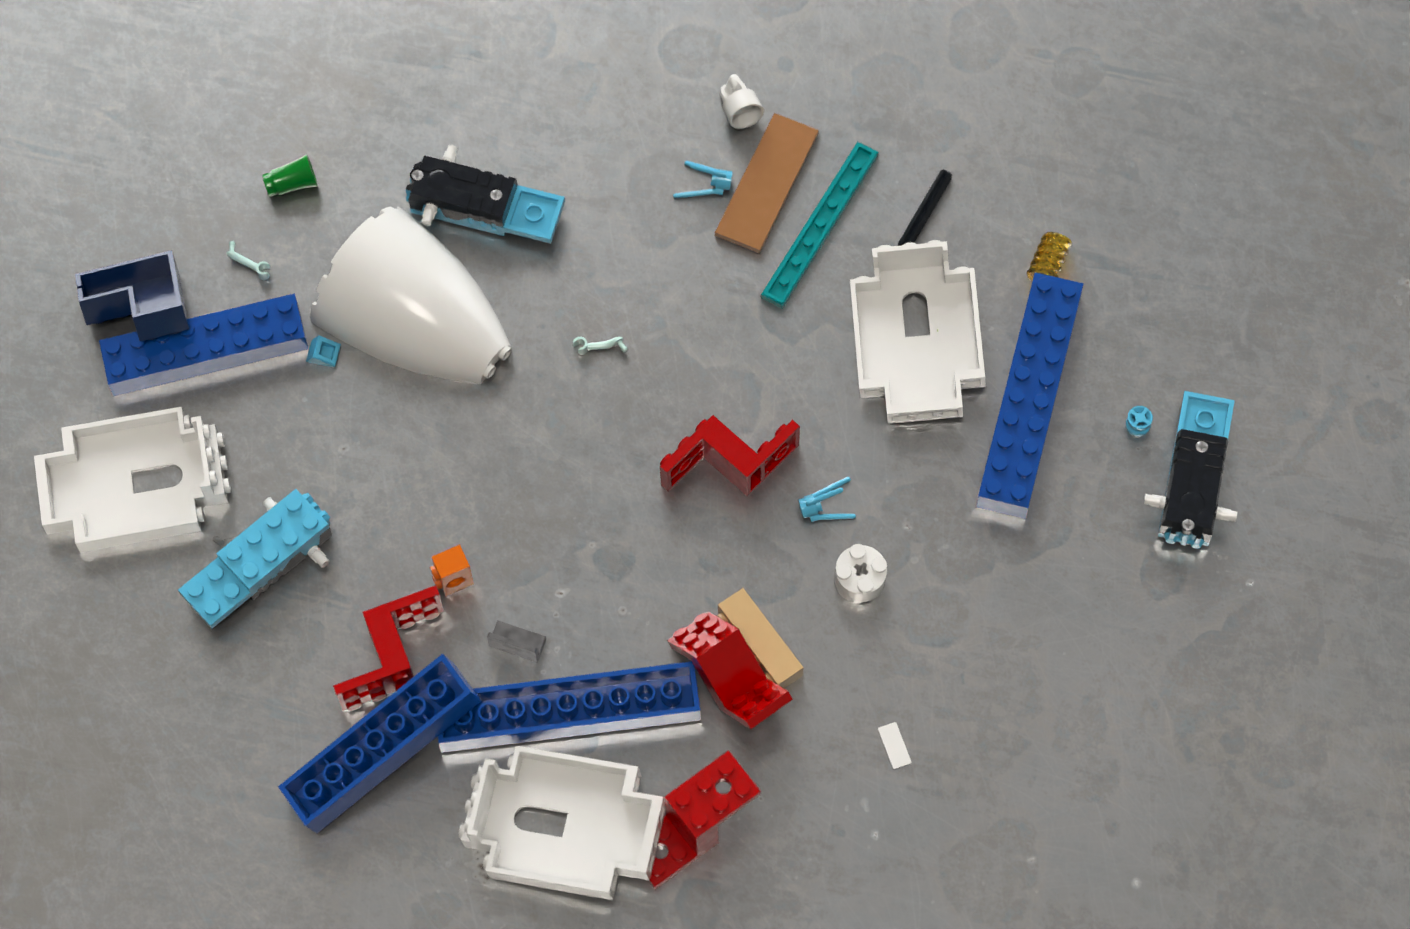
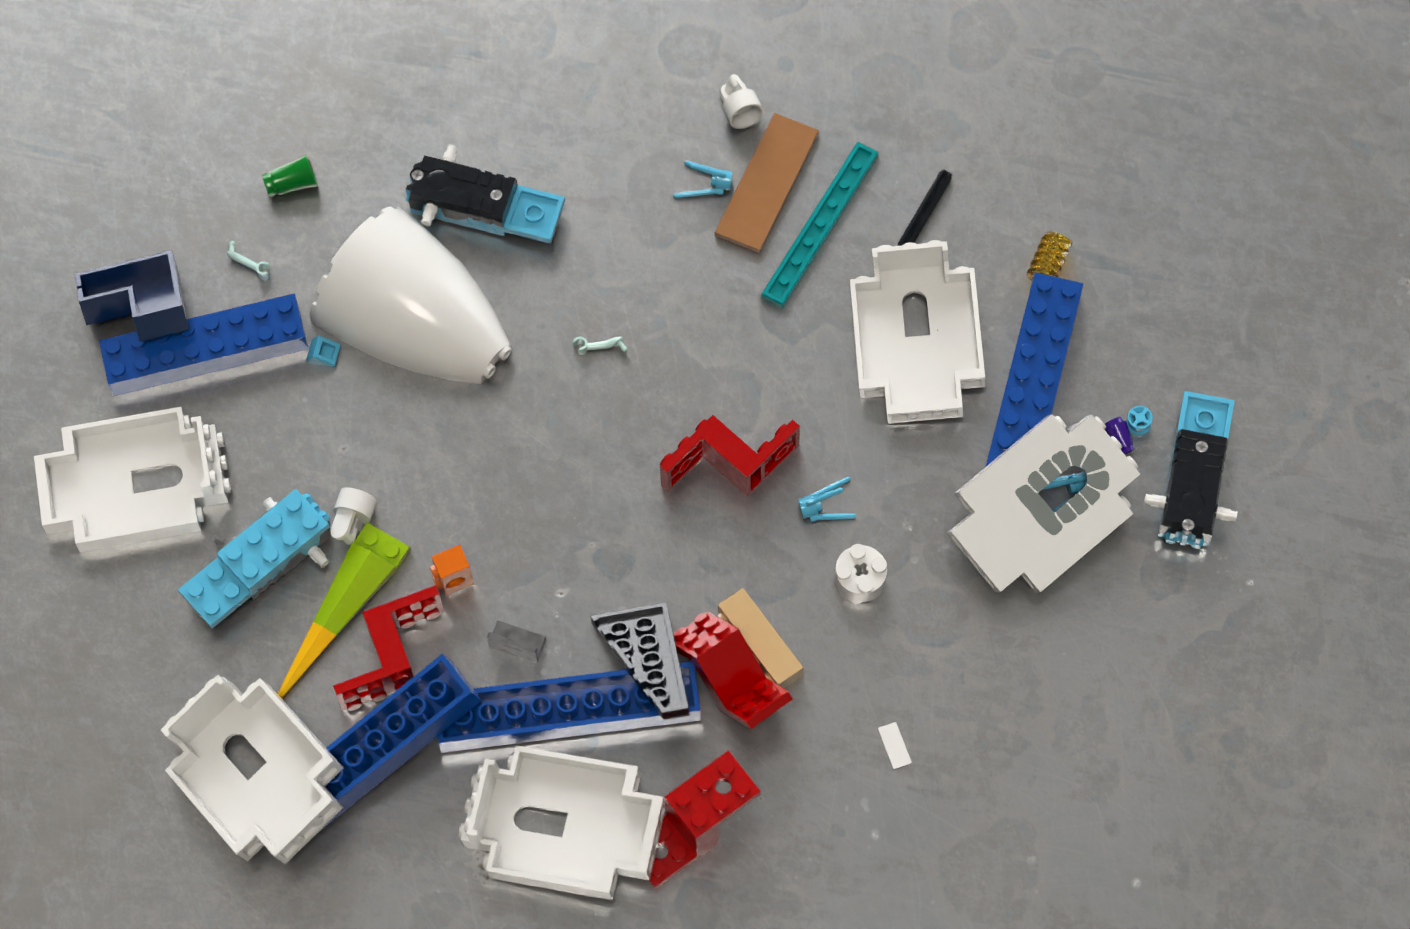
(283, 799): none -> white panel
(352, 511): none -> white piece
(364, 570): none -> lime plate
(648, 652): none -> wing
(1012, 525): none -> white panel
(1073, 482): none -> medium azure plant
(1120, 430): none -> dark purple cone

